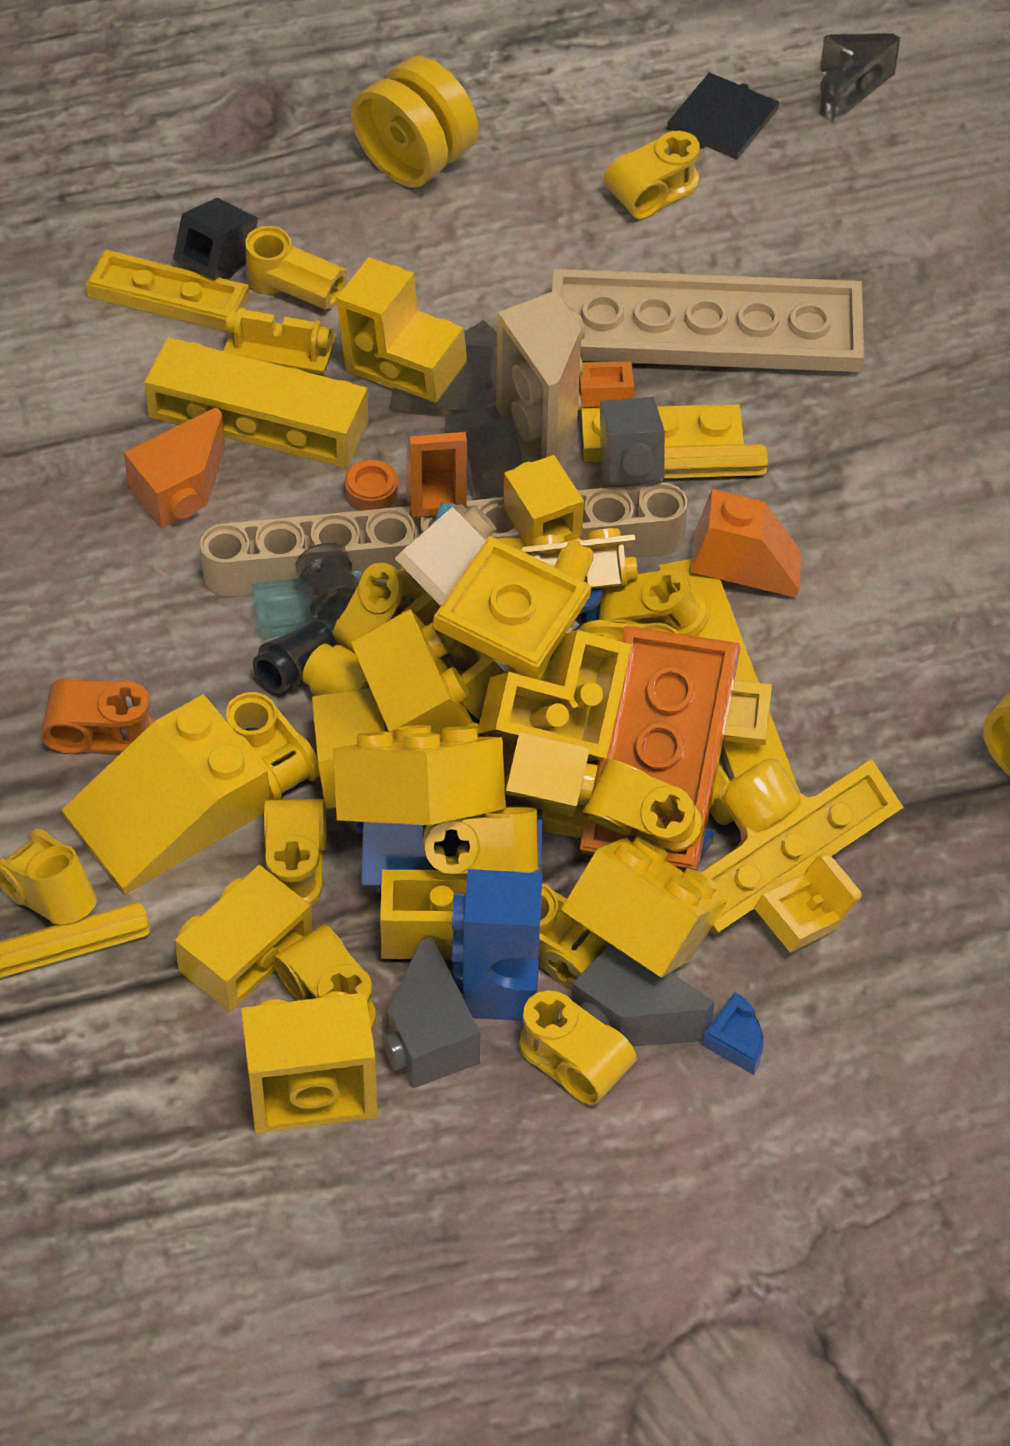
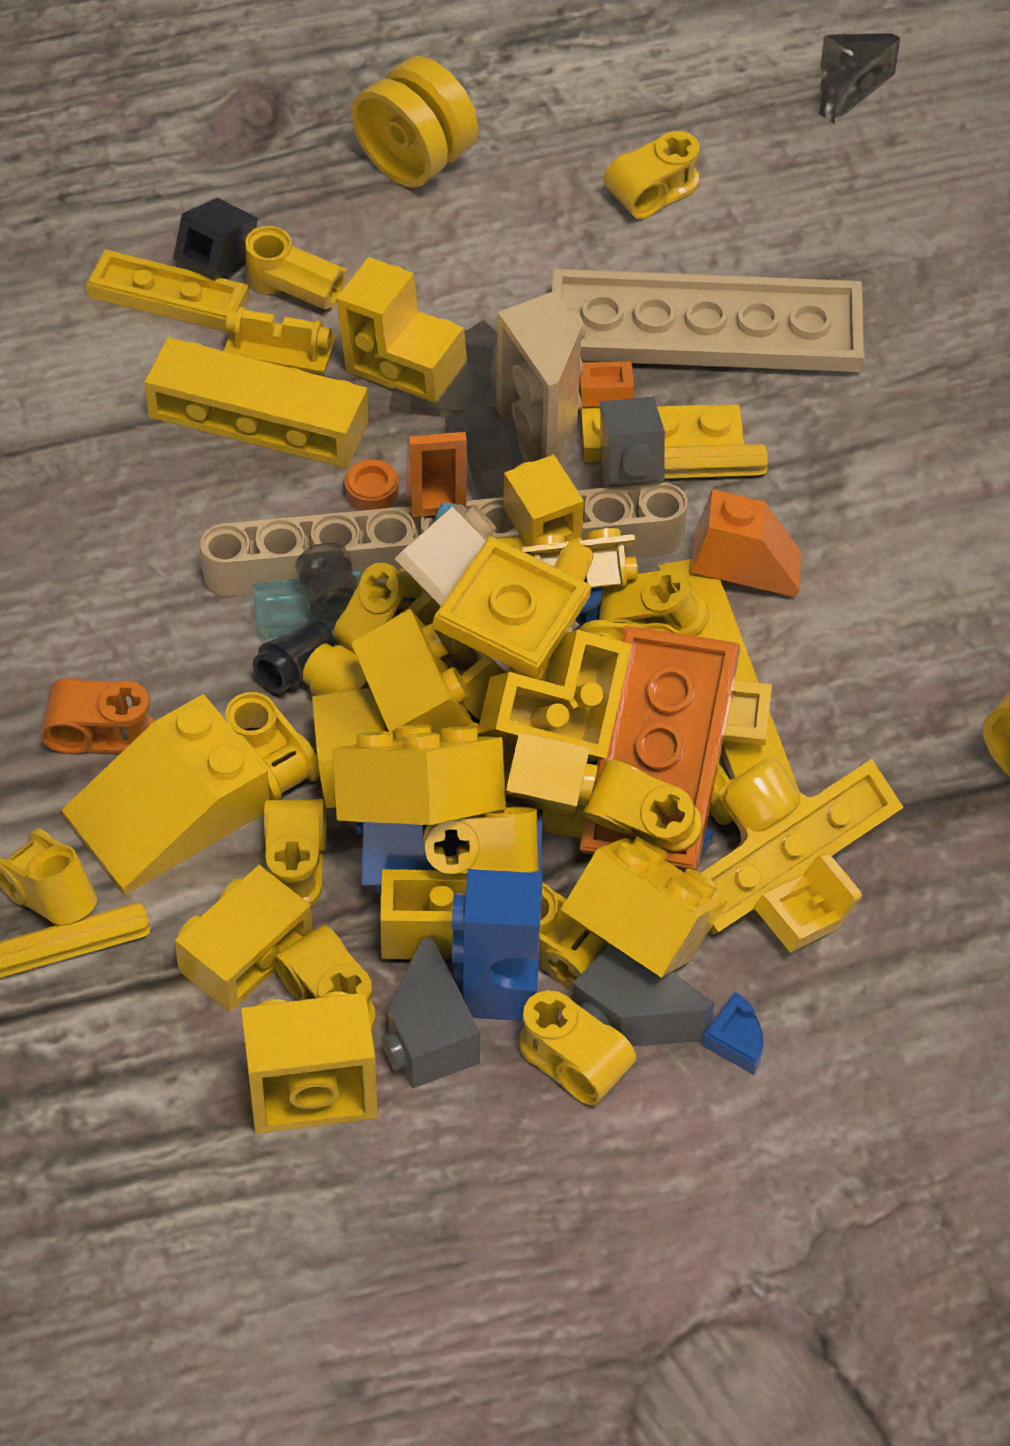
(177, 468): orange slope -> none
(723, 115): black piece -> none

